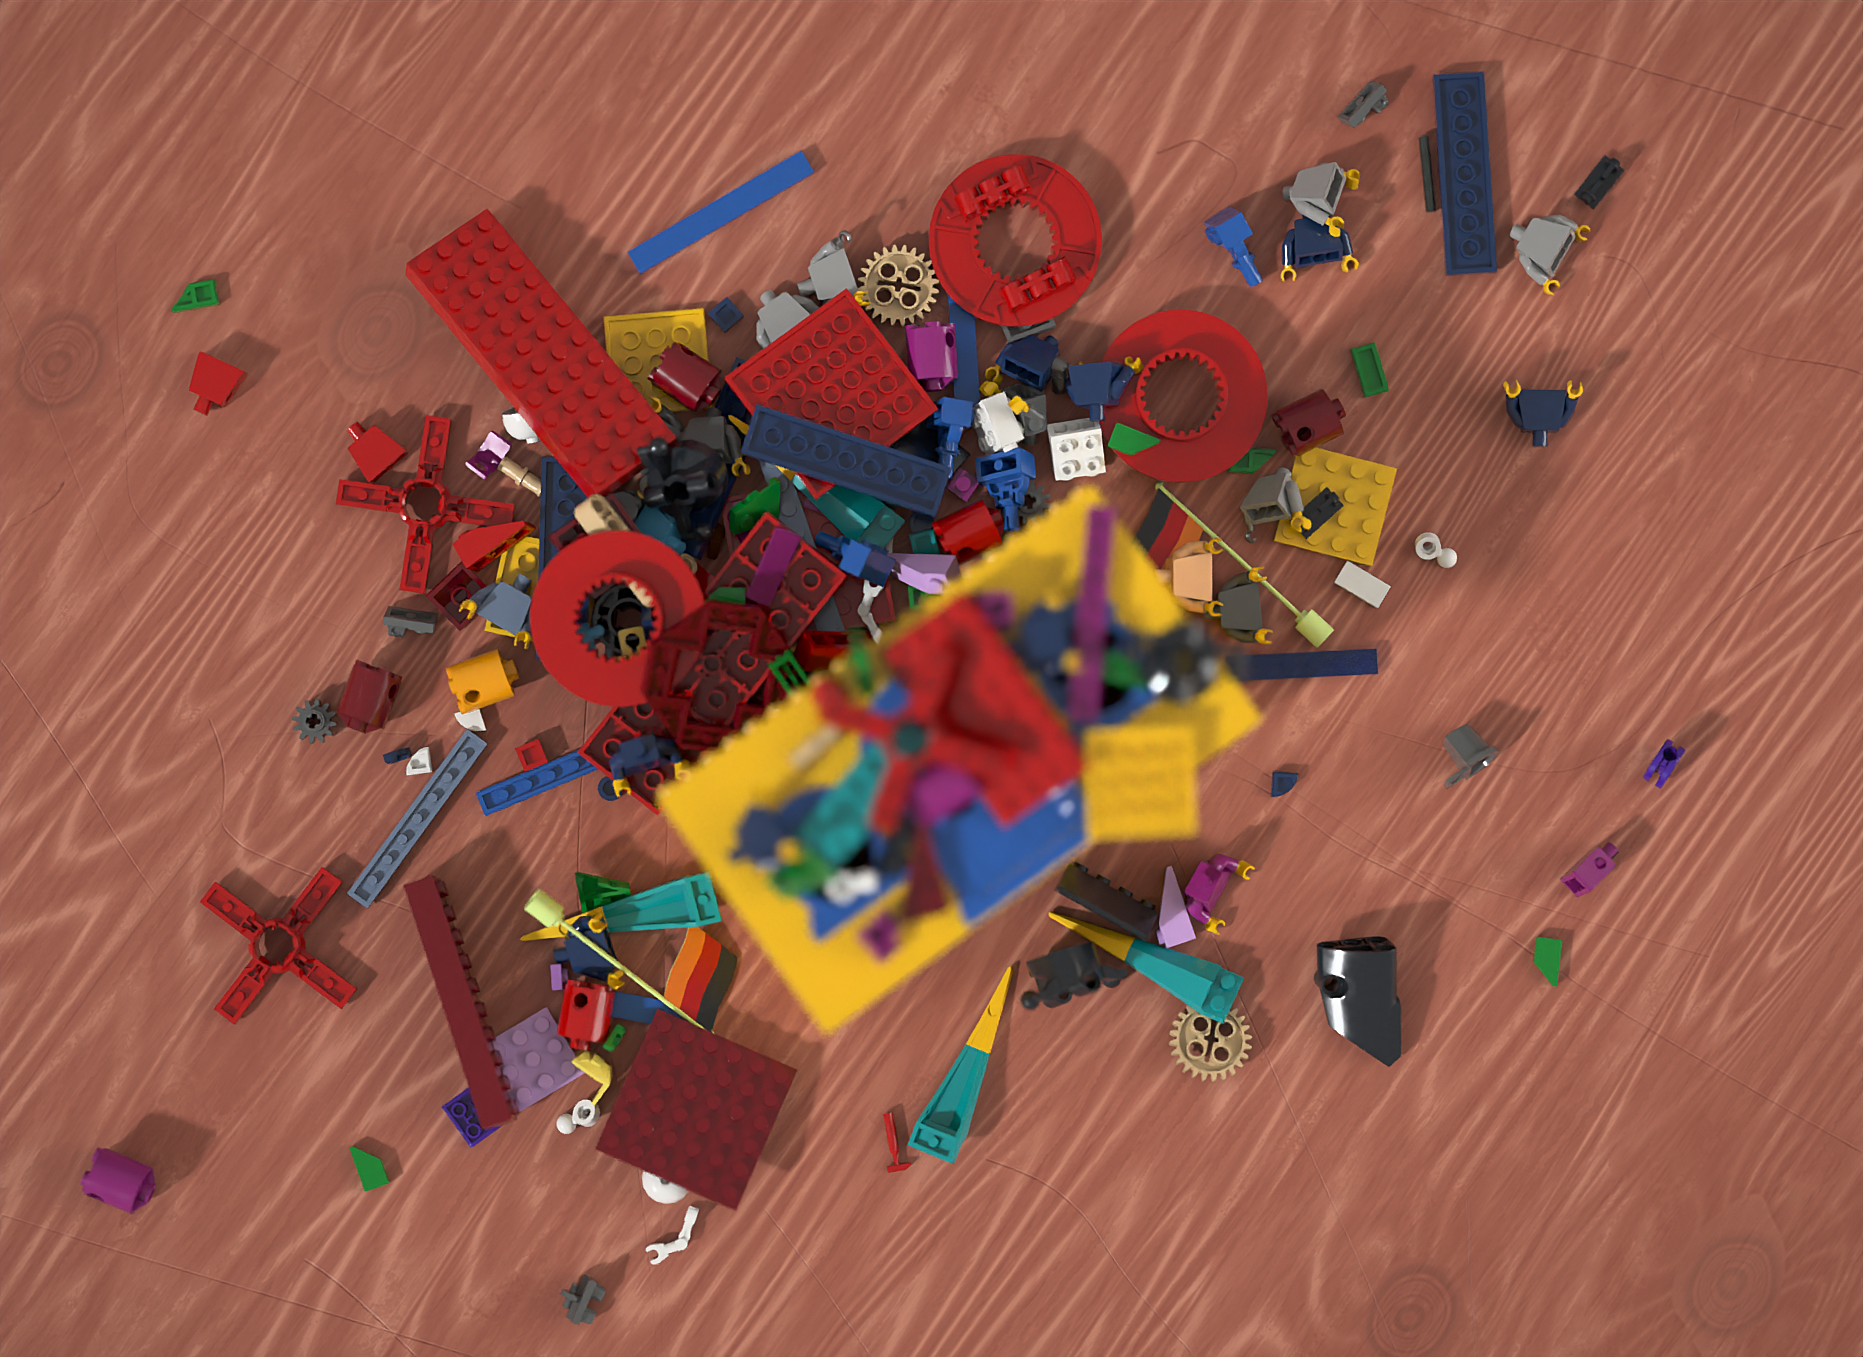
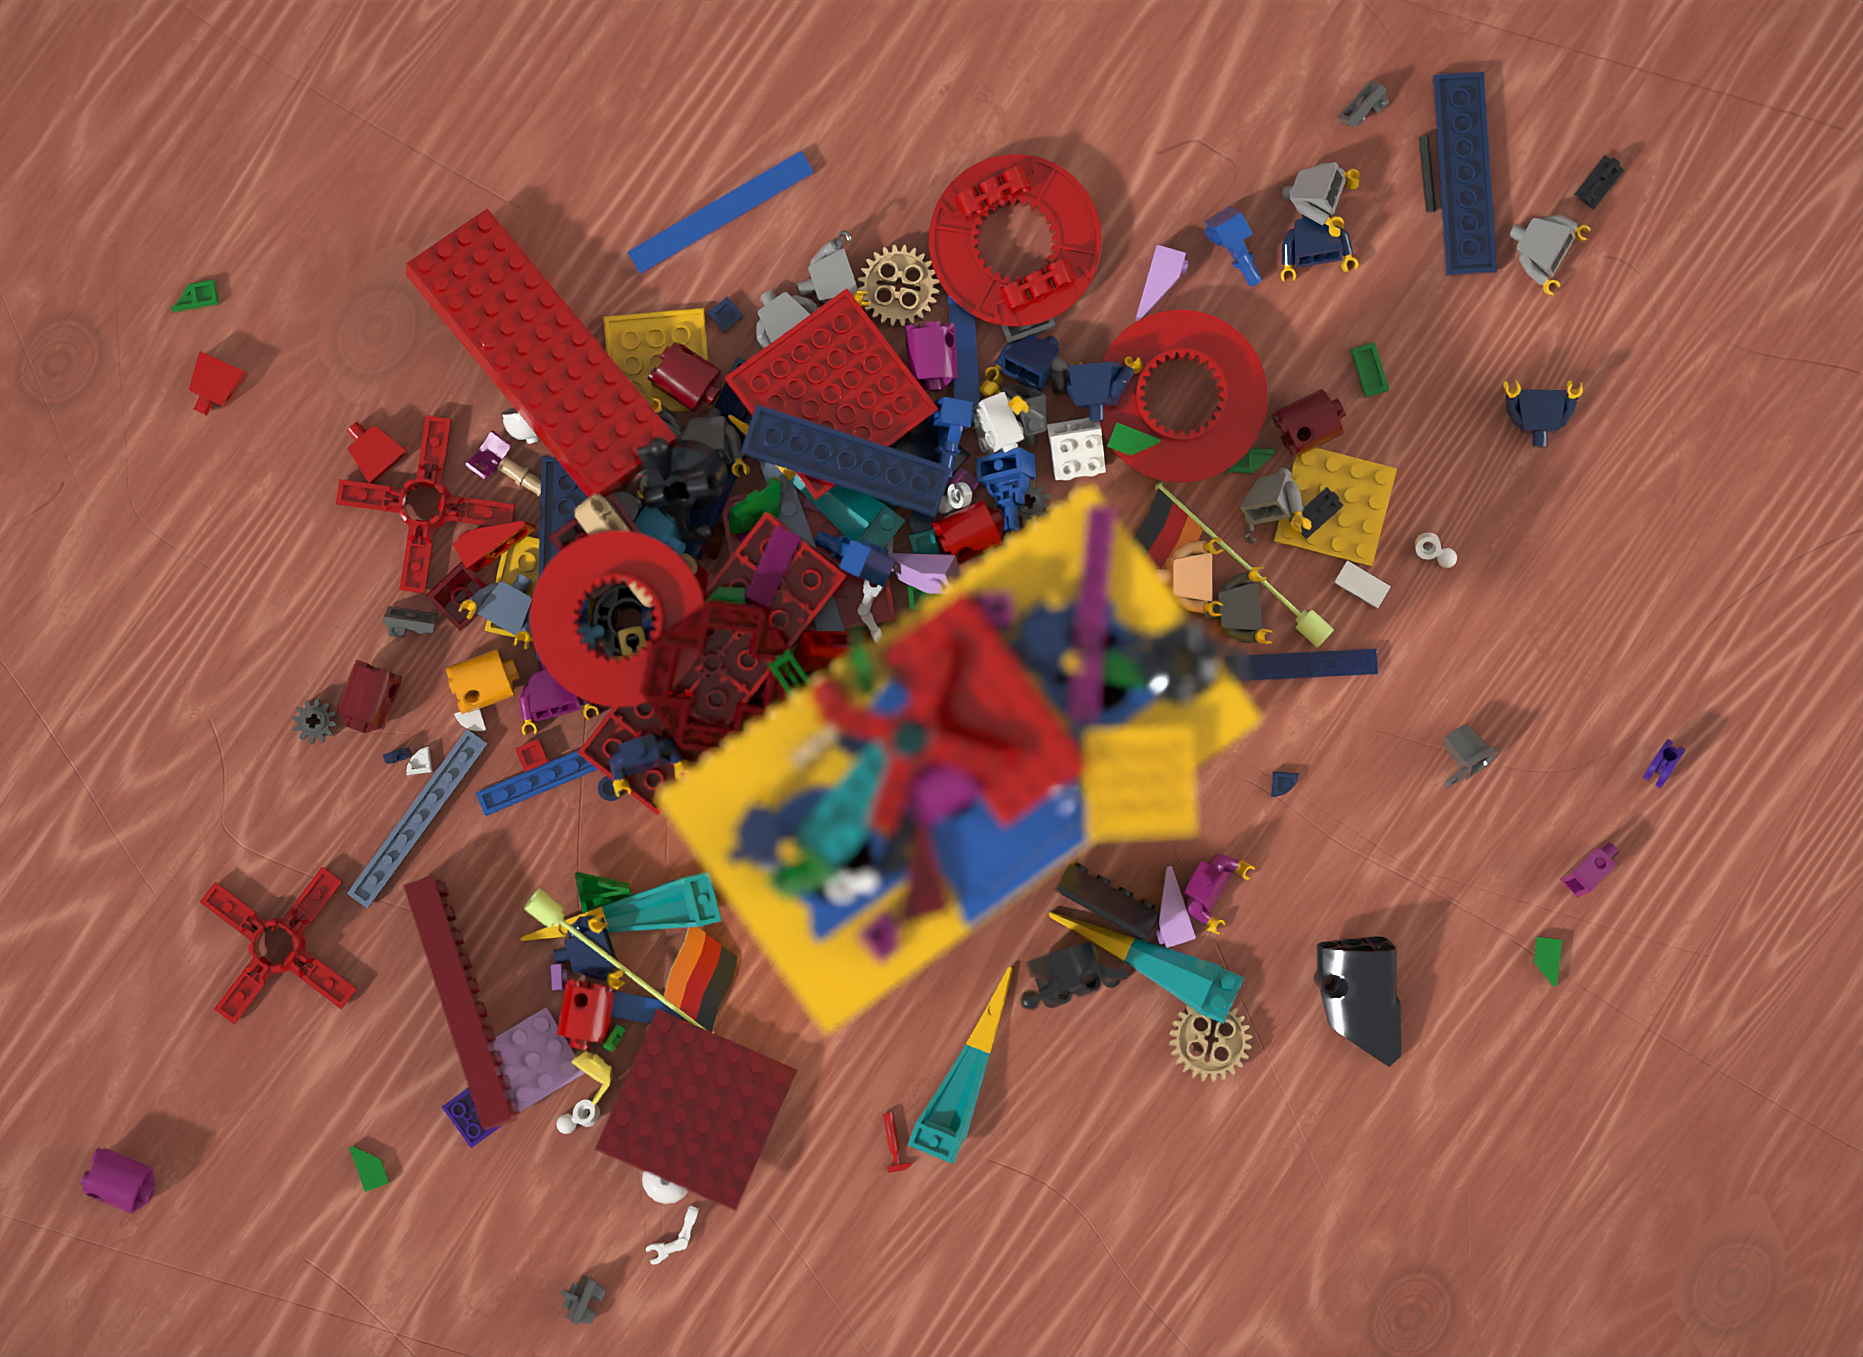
(546, 699): none -> magenta torso
(851, 744): none -> tile
(958, 496): none -> white plate
(1163, 274): none -> lavender slope

